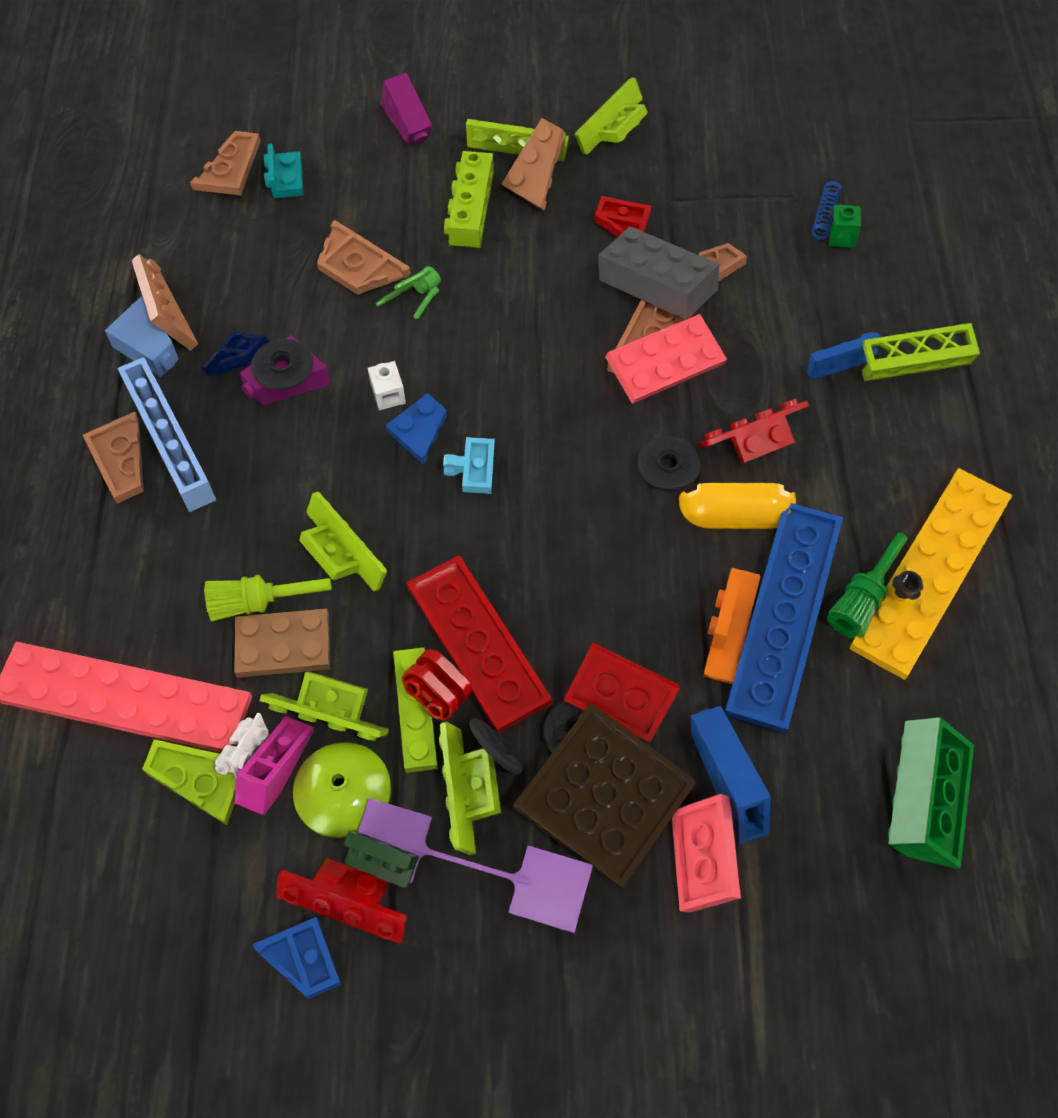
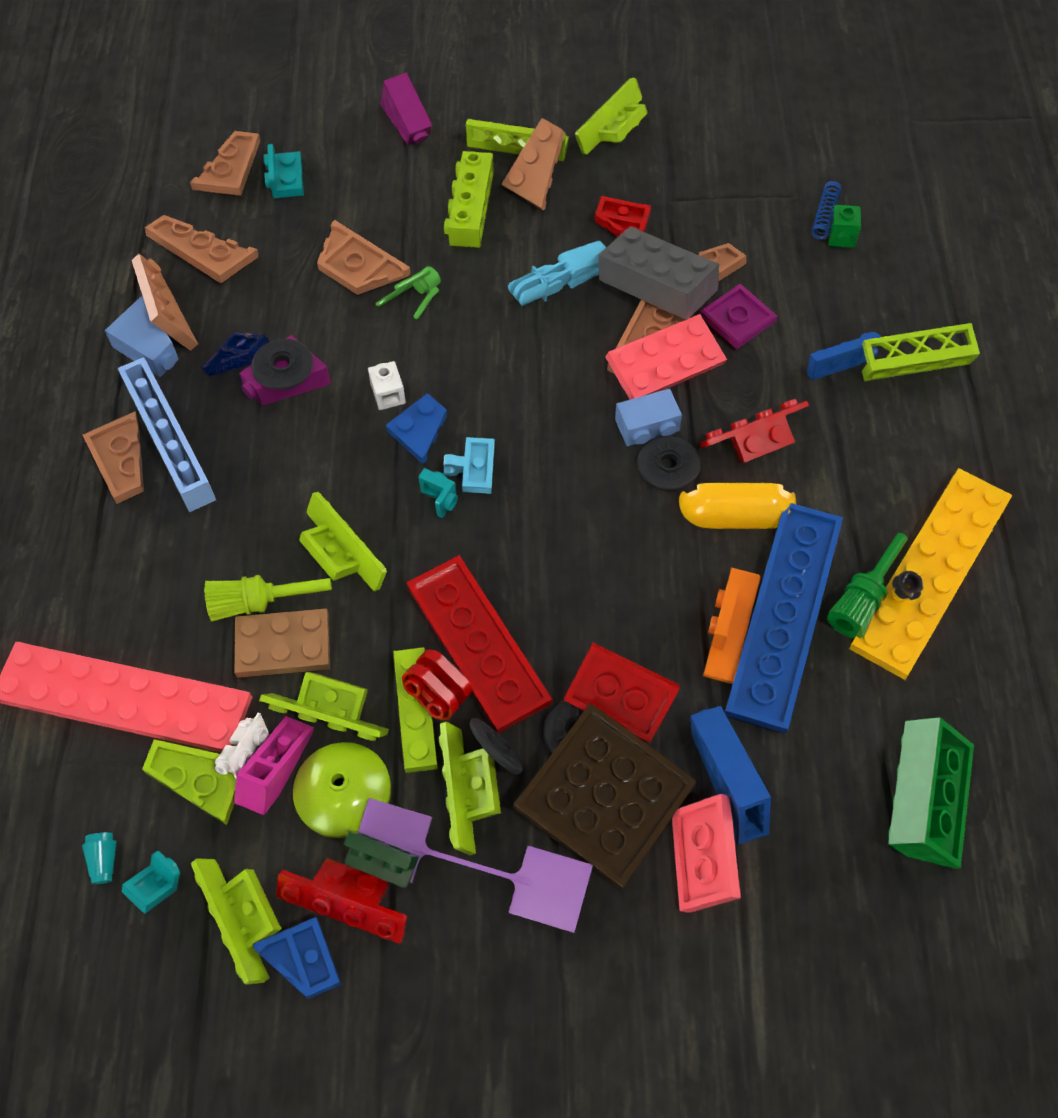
(100, 856): none -> teal cone
(152, 883): none -> teal bracket
(201, 249): none -> nougat wing
(241, 915): none -> lime bracket
(439, 487): none -> teal bracket
(572, 269): none -> medium azure arm
(648, 417): none -> medium blue brick
(738, 316): none -> magenta plate

